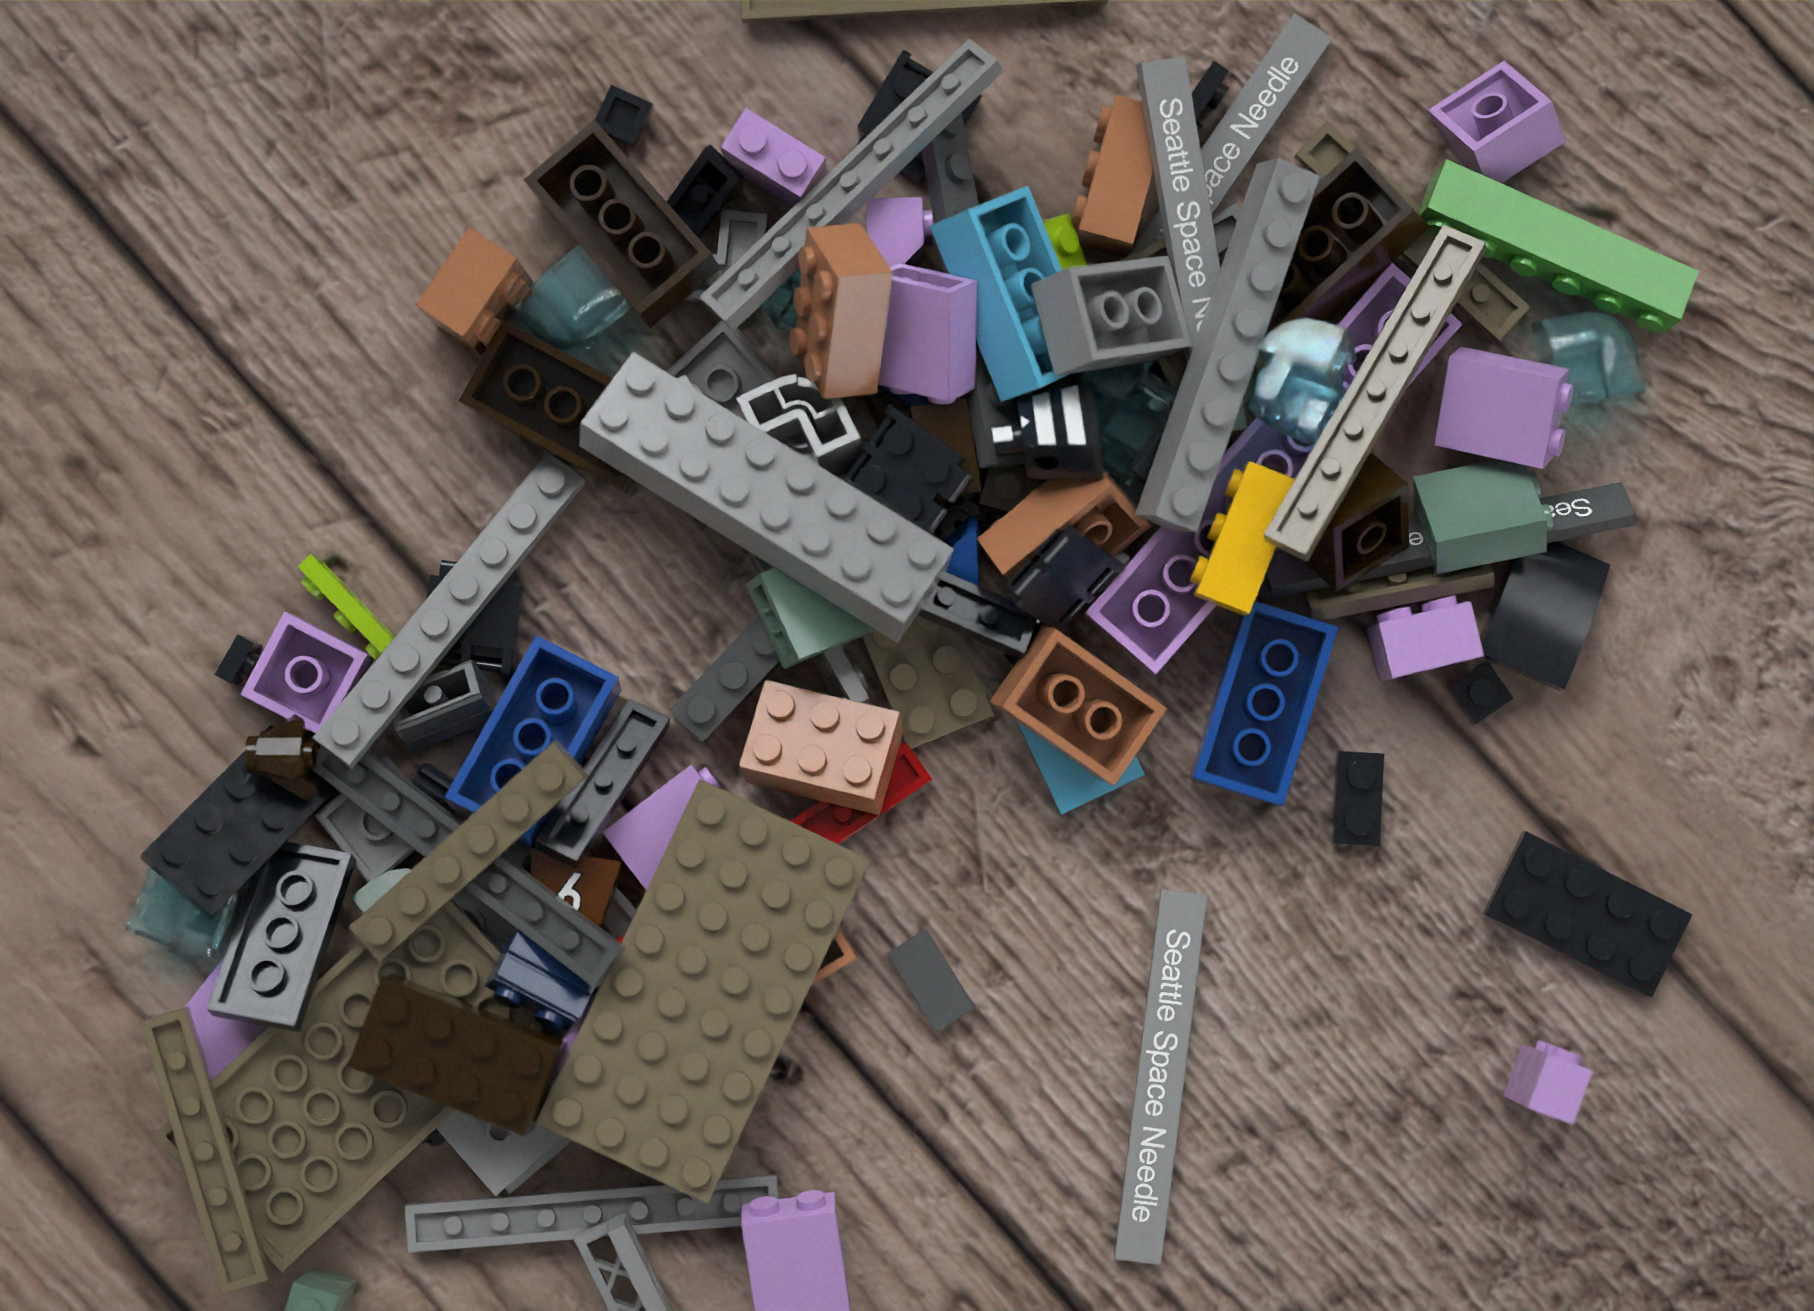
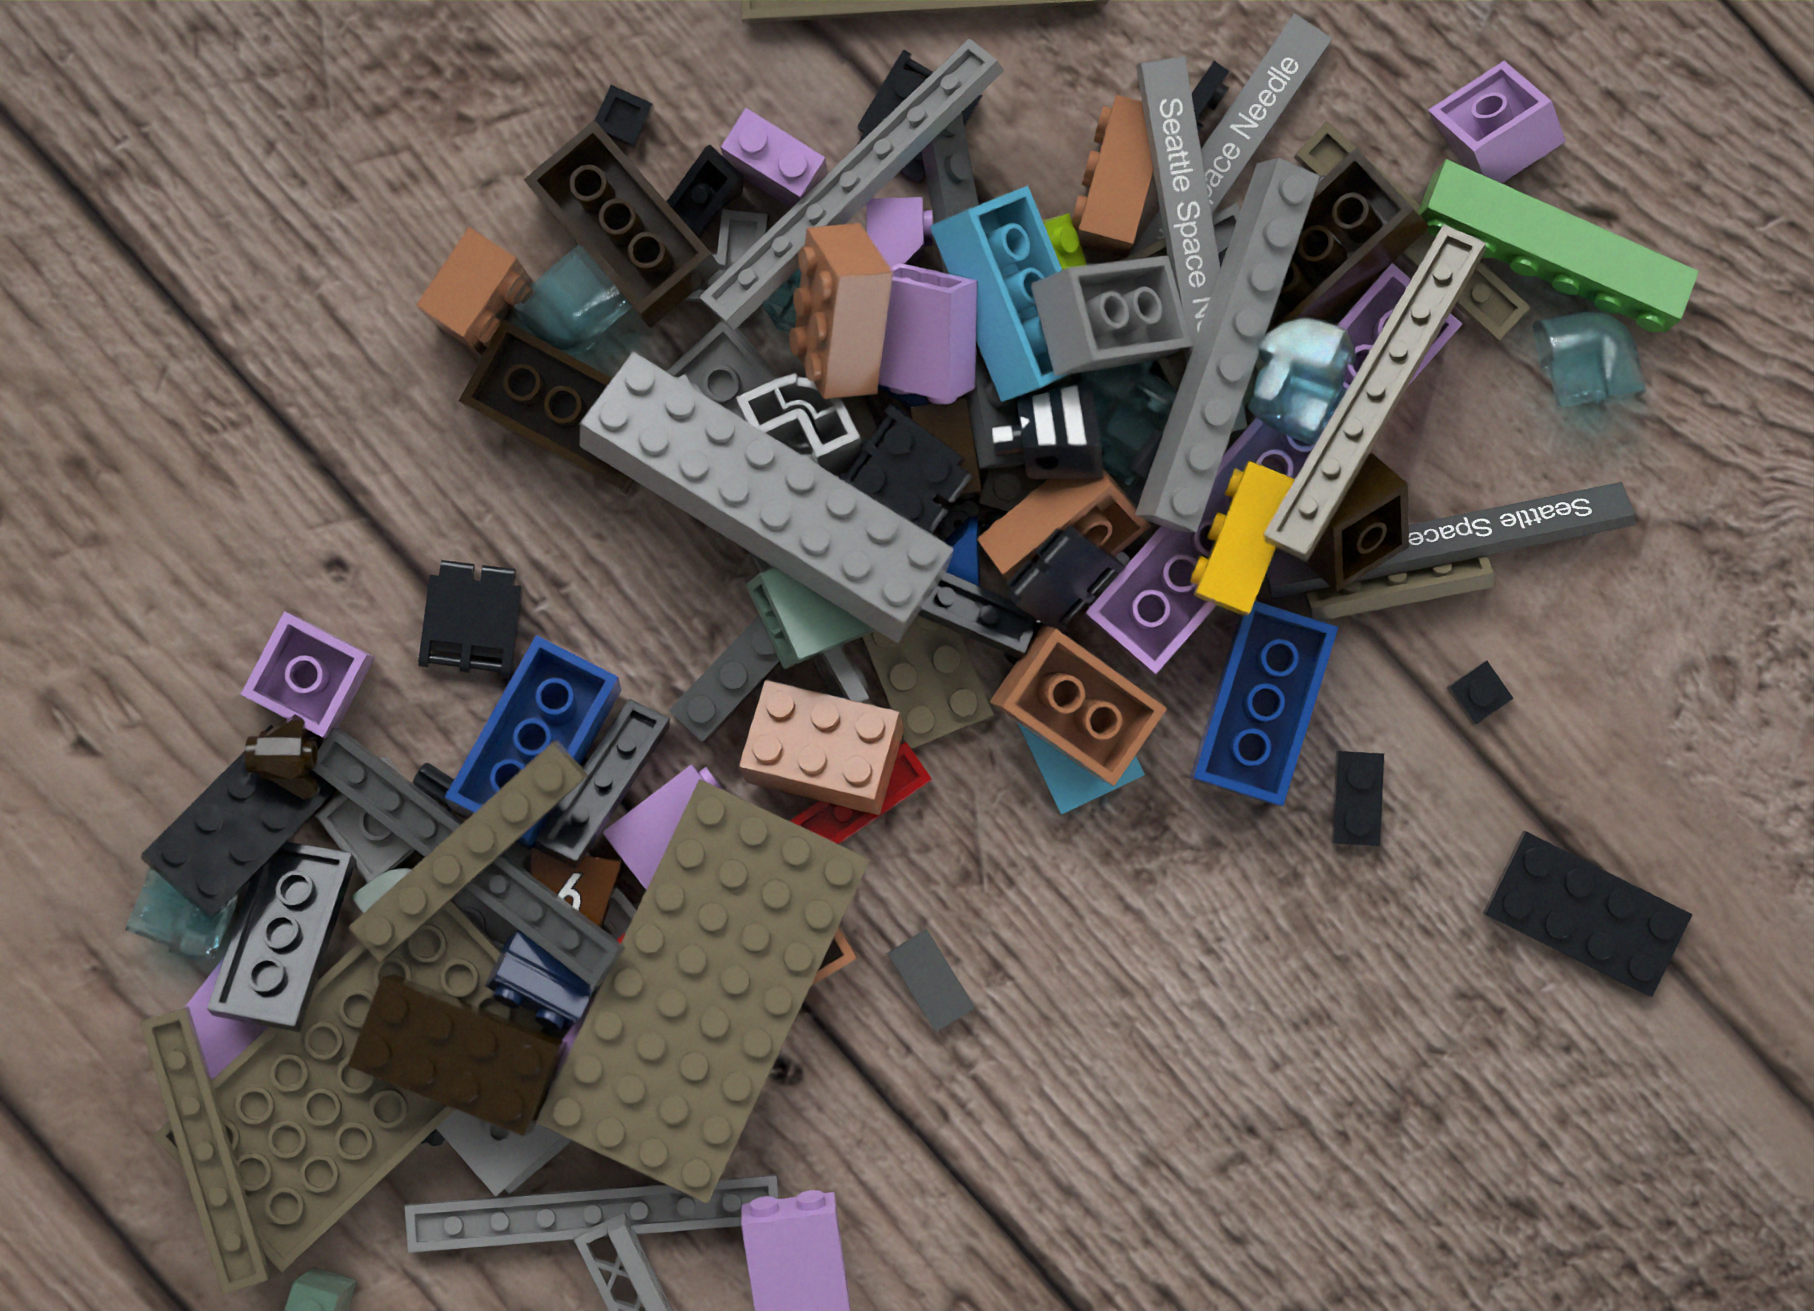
(239, 660): black plate -> none
(351, 611): lime plate -> none
(446, 706): dark grey brick -> none
(449, 611): light grey plate -> none
(1160, 1077): light grey tile -> none
(1426, 640): lavender brick -> none
(1481, 514): sand green brick -> none
(1503, 407): lavender brick -> none
(1544, 613): black slope -> none
(1548, 1081): lavender brick -> none

